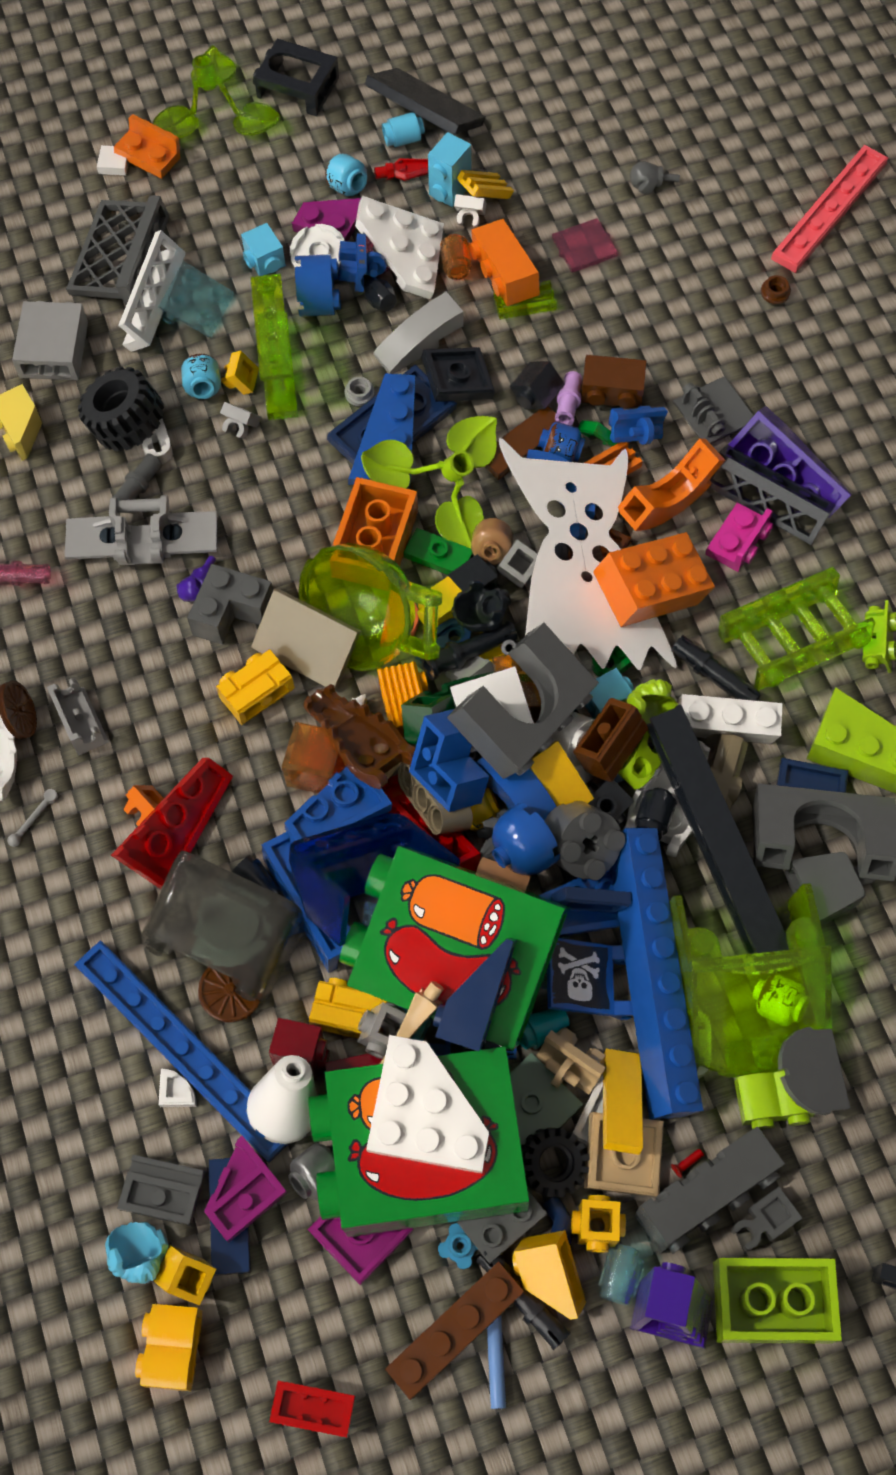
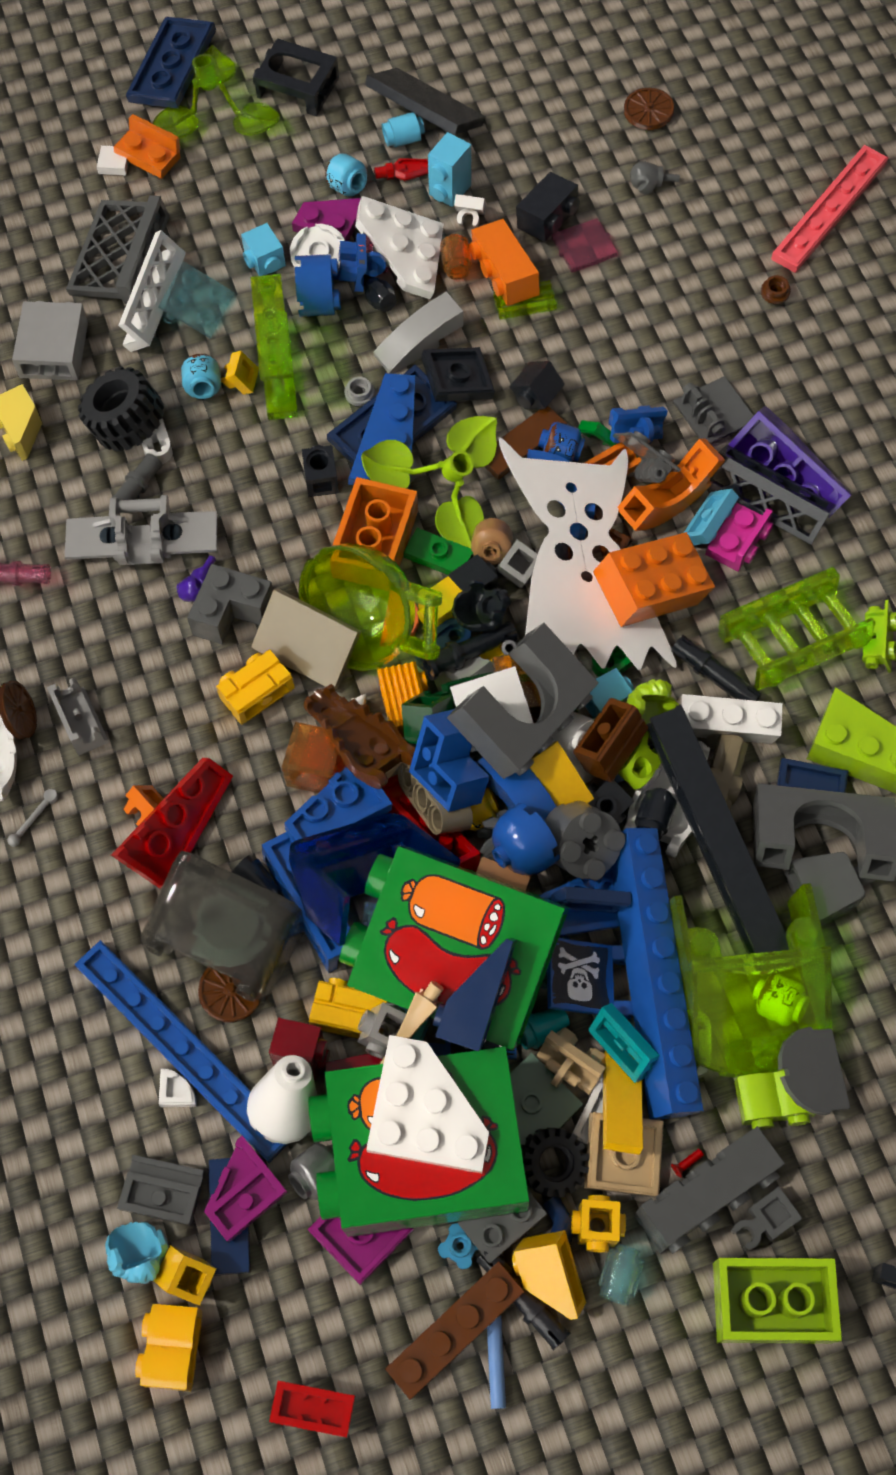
(168, 63): none -> dark blue tile
(239, 416): light grey tile -> none
(320, 481): none -> black brick
(485, 184): yellow tile -> none
(547, 206): none -> black brick
(569, 398): lavender pin -> none
(613, 381): reddish brown brick -> none
(626, 1038): none -> teal tile
(649, 108): none -> reddish brown wheel
(654, 465): none -> dark grey hinge
(672, 1306): dark purple wedge -> none
(711, 515): none -> medium azure plate

